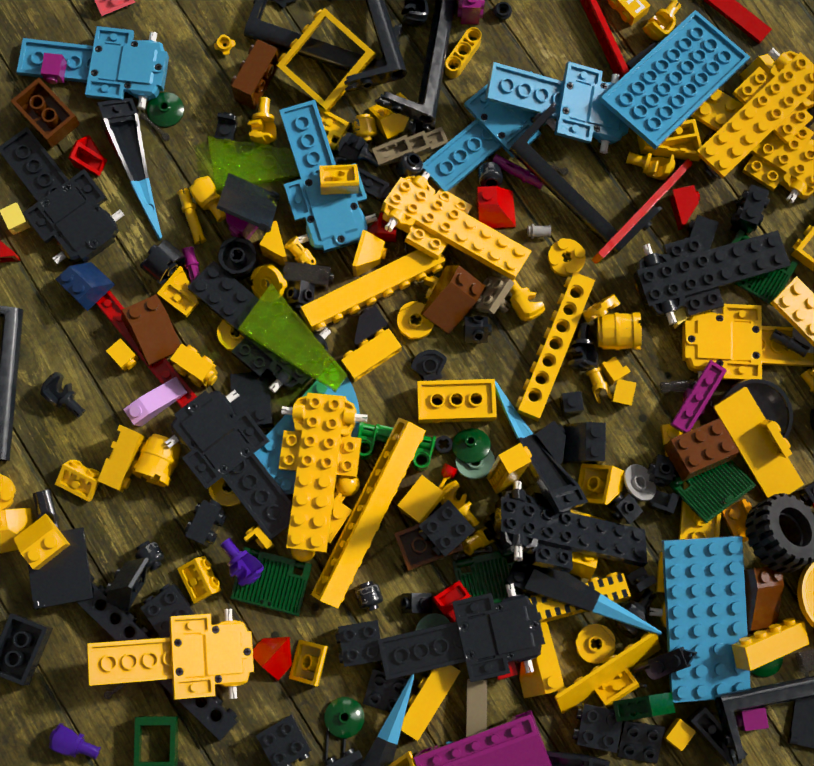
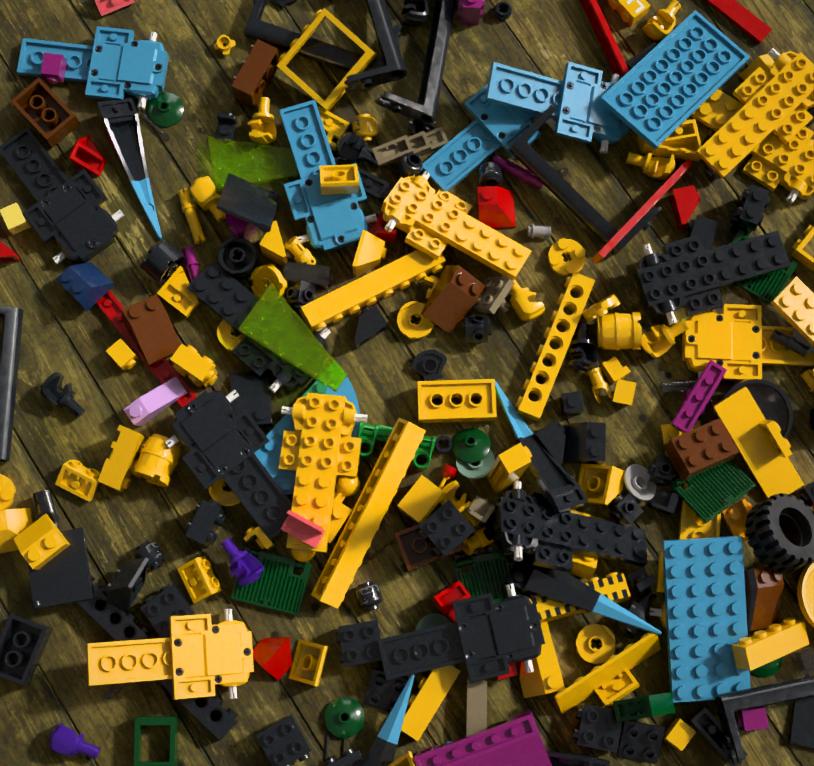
(303, 529): none -> coral panel
(371, 354): yellow brick -> none
(389, 123): yellow slope -> none
(416, 603): black bracket -> none
(467, 46): yellow beam -> none
(480, 509): none -> dark tan panel
(662, 338): none -> yellow piece
(664, 664): black plate -> none

